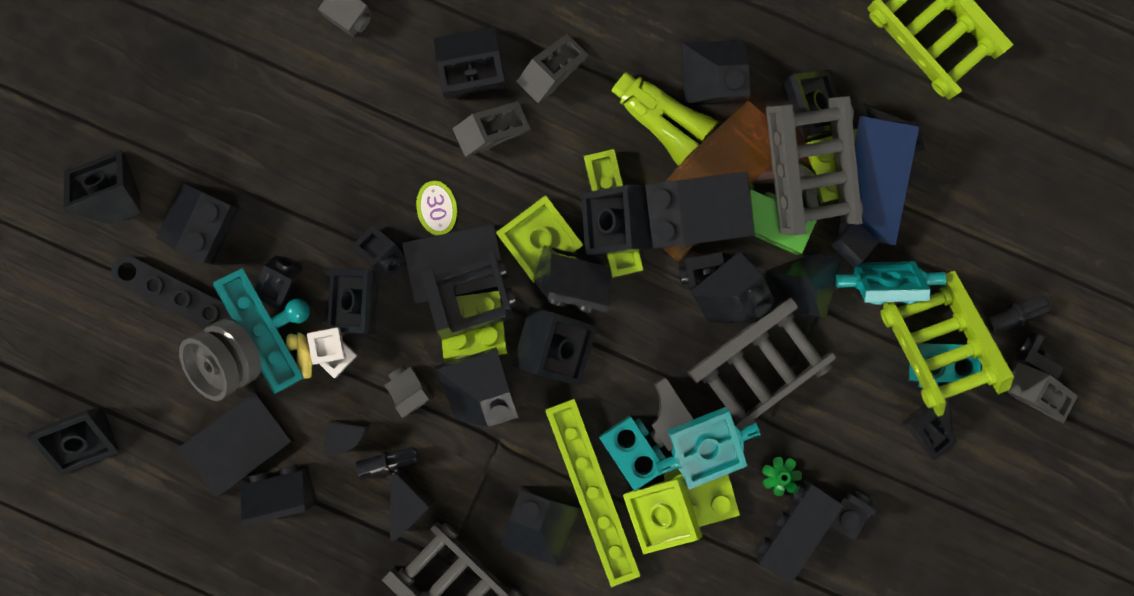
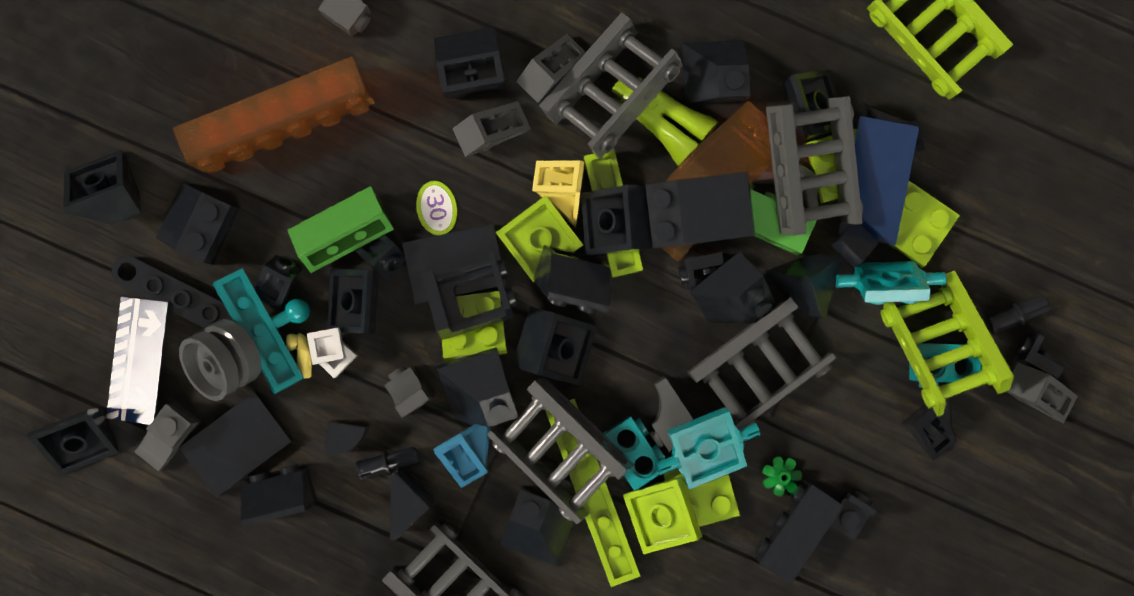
(137, 360): none -> sticker
(166, 435): none -> dark grey arch
(274, 116): none -> clear orange brick
(340, 229): none -> bright green brick
(465, 454): none -> dark azure slope
(561, 184): none -> light yellow slope
(588, 69): none -> dark grey fence
(589, 441): none -> dark grey fence
(922, 225): none -> lime plate

